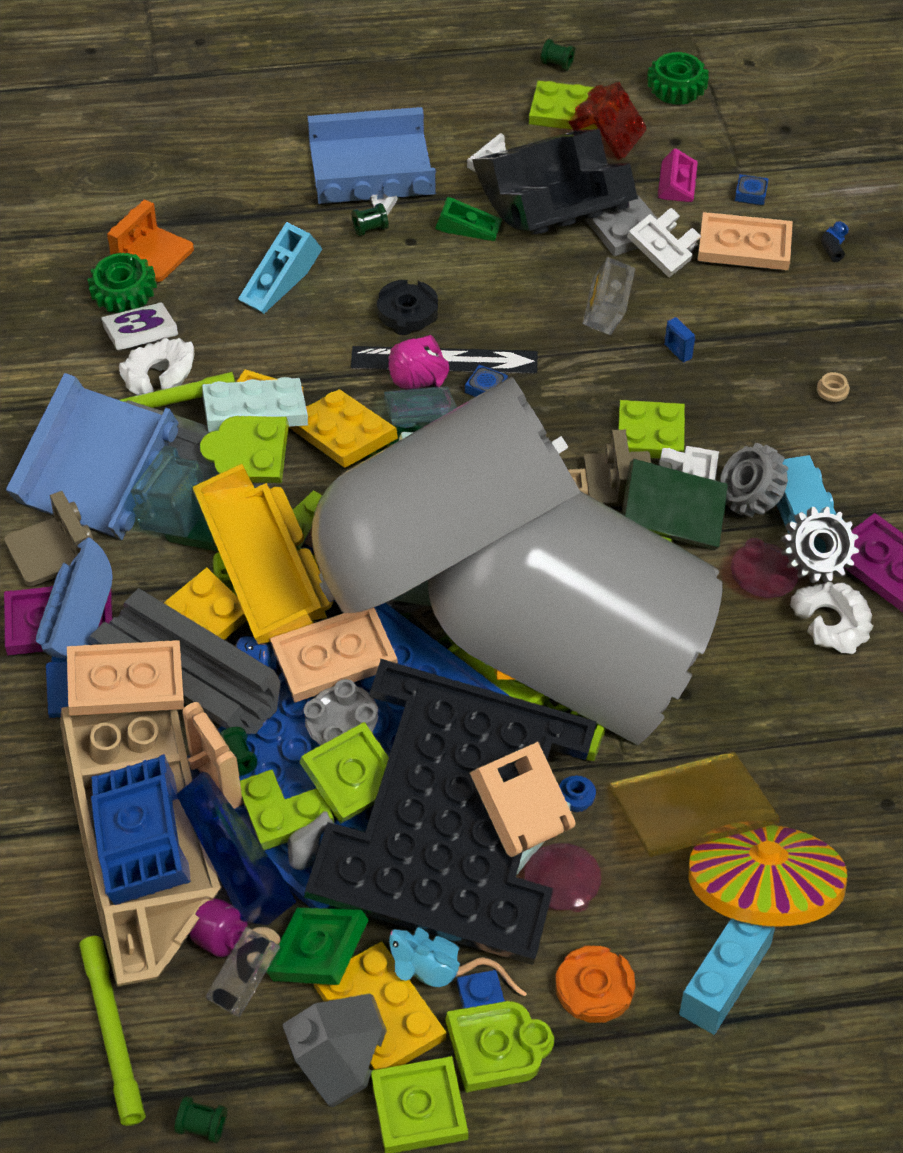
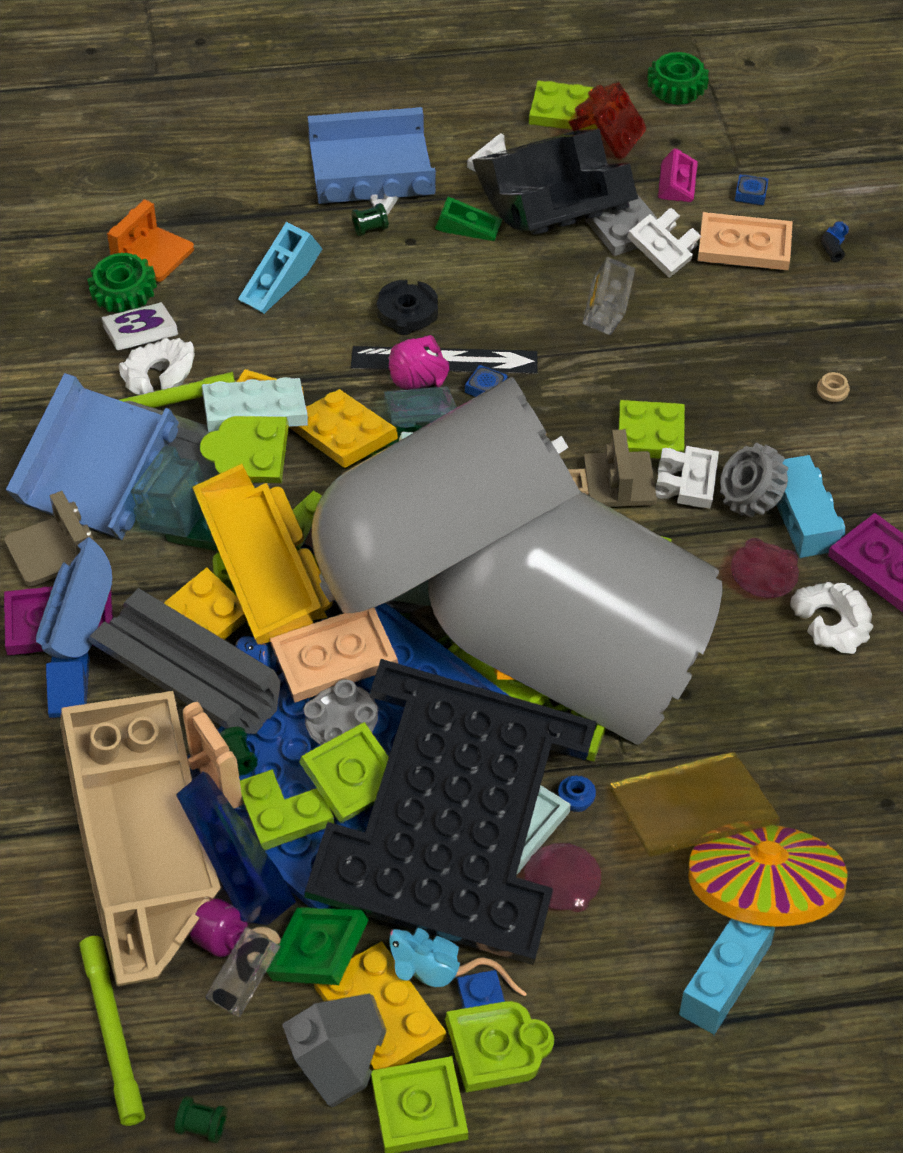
(124, 678): light nougat plate -> none
(138, 830): blue plate -> none
(304, 842): light grey animal -> none
(526, 807): light nougat container -> none
(557, 54): dark green bush -> none
(595, 984): orange tile -> none
(675, 503): dark green tile -> none
(679, 339): blue tile -> none
(832, 531): light grey gear -> none

